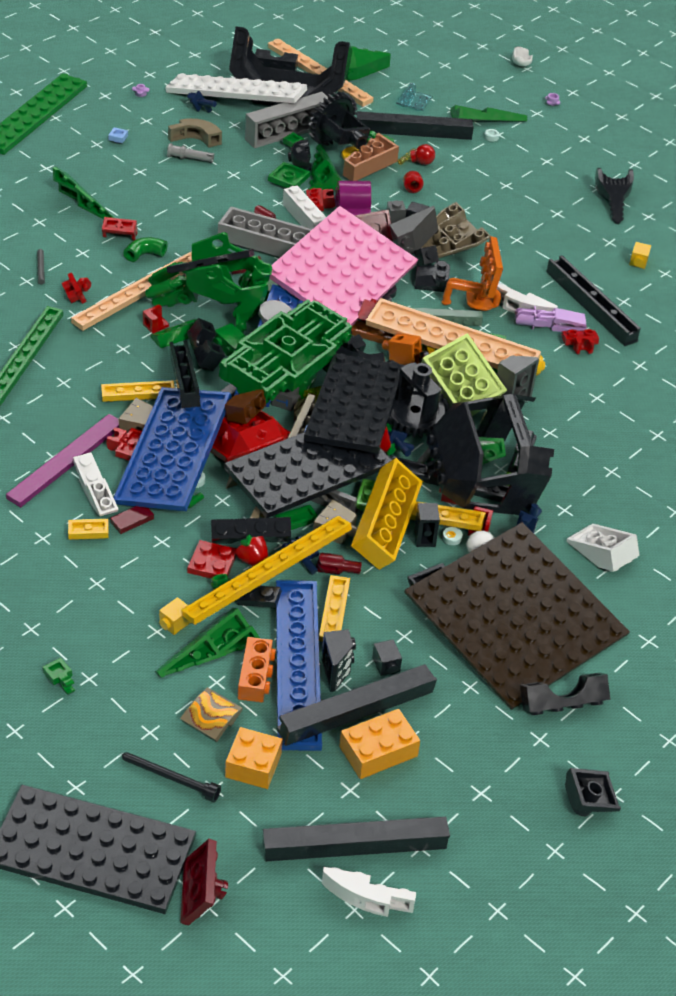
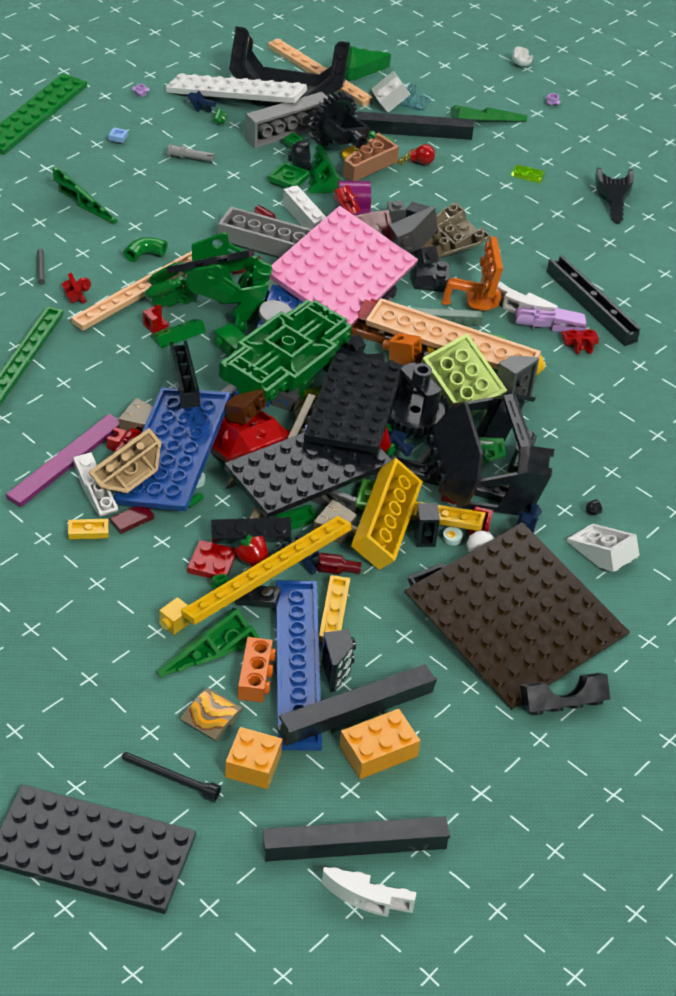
(59, 672): green plate -> none
(119, 226): red hinge -> none
(129, 464): none -> tan wedge
(130, 391): yellow plate -> none
(197, 129): dark tan arch -> none
(200, 882): dark red plate -> none
(206, 352): black arch -> none
(219, 117): none -> green plate
(288, 61): black arch -> none
(321, 198): red plate -> none
(347, 199): none -> red hips
(387, 657): black brick -> none
(390, 91): none -> white slope
(413, 181): red head -> none
(491, 135): light aqua tile -> none
(528, 173): none -> clear neon green tile
(590, 791): black slope -> none
(594, 507): none -> black hinge
(640, 255): yellow brick -> none

